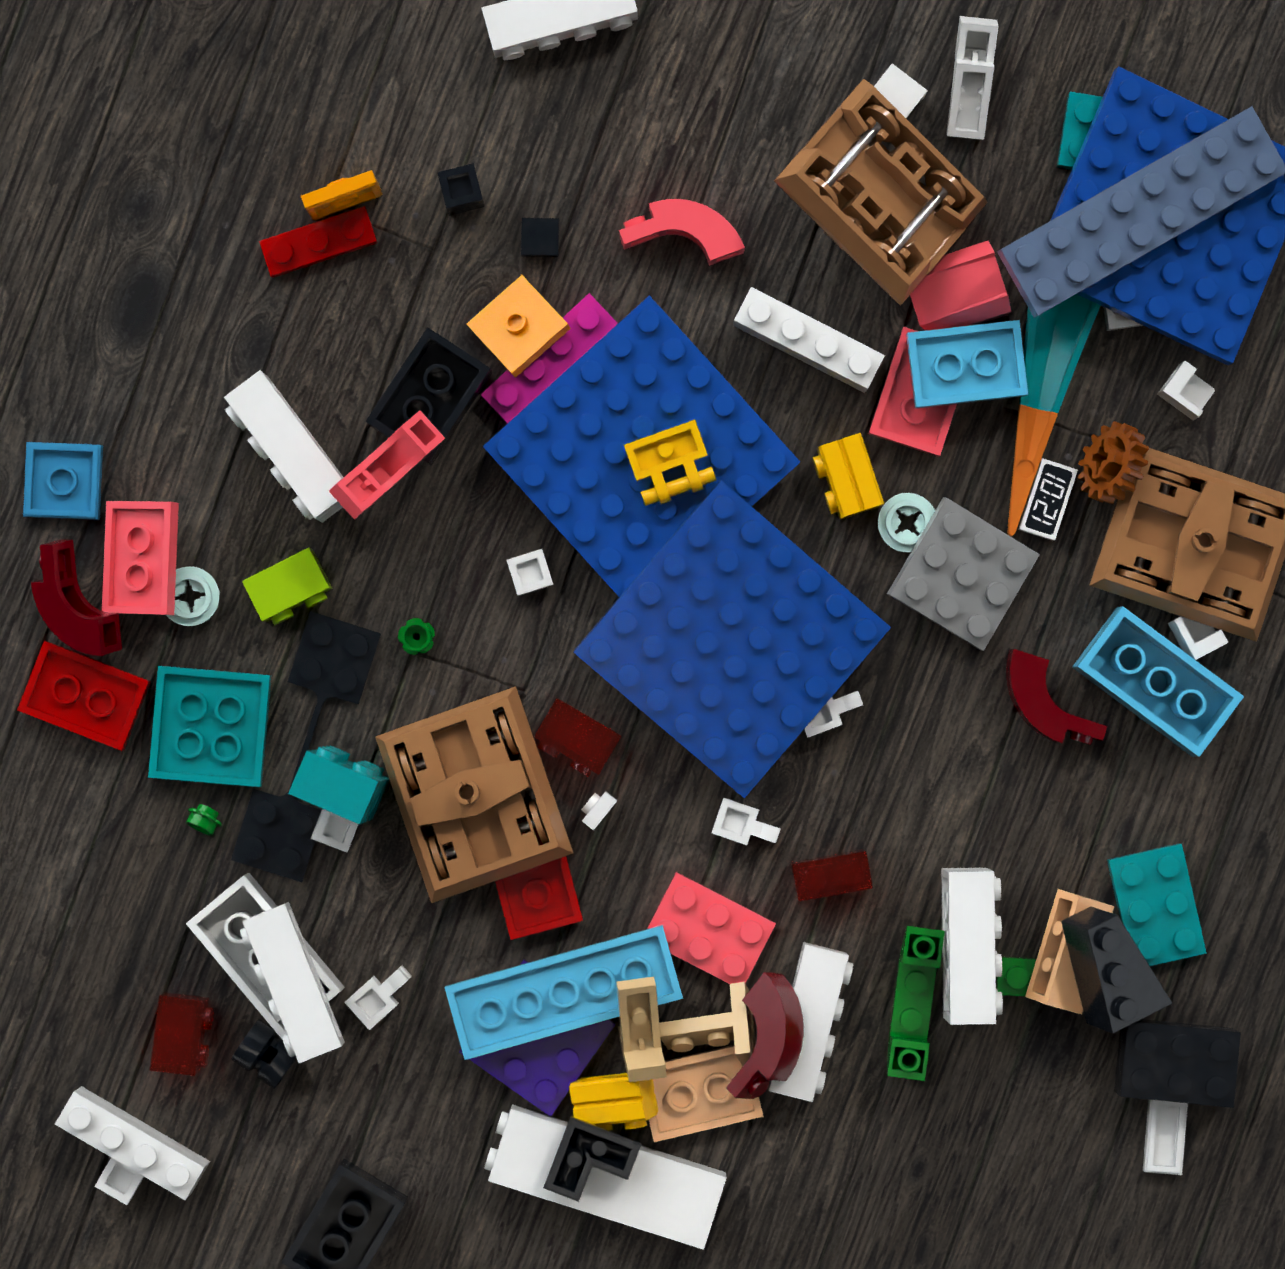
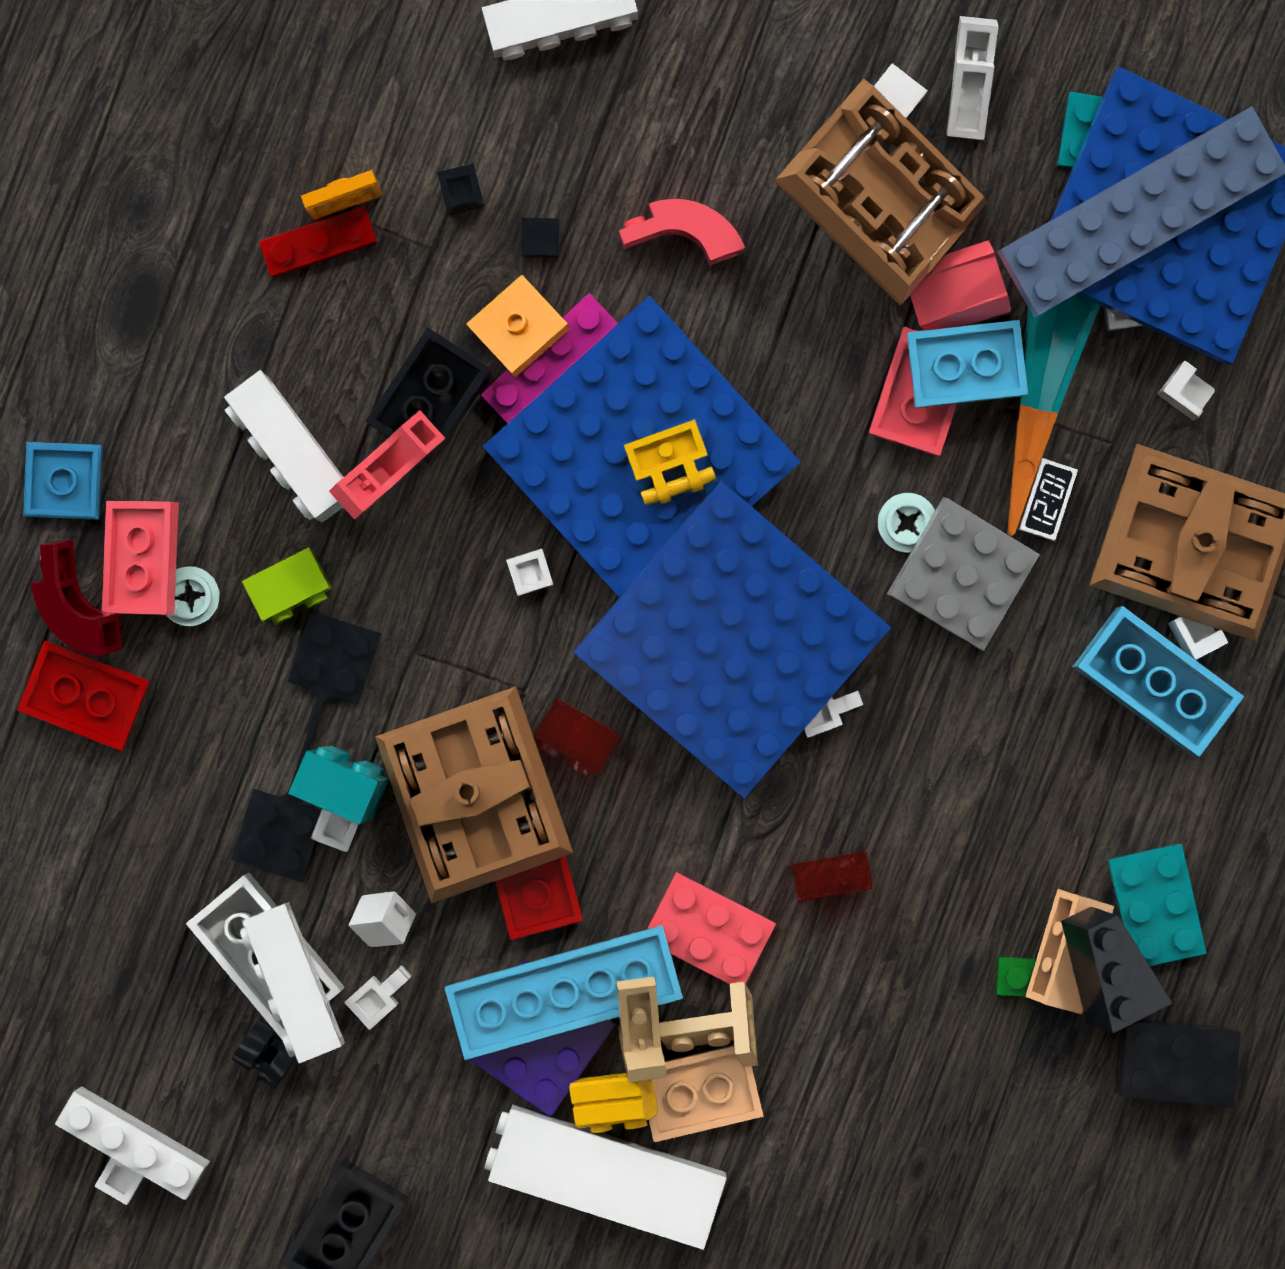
(181, 1033): clear red brick -> none
(203, 819): green plate -> none
(209, 726): teal plate -> none
(382, 919): none -> white panel
(414, 626): green plate -> none
(585, 1147): black brick -> none
(597, 808): white plate -> none
(739, 822): white plate -> none
(778, 1036): dark red arch -> none
(808, 340): white brick -> none
(818, 988): white brick -> none
(848, 476): yellow brick -> none
(913, 1002): green slope -> none
(969, 946): white brick -> none
(1031, 699): dark red arch -> none
(1113, 462): dark orange gear -> none
(1165, 1137): white tile -> none

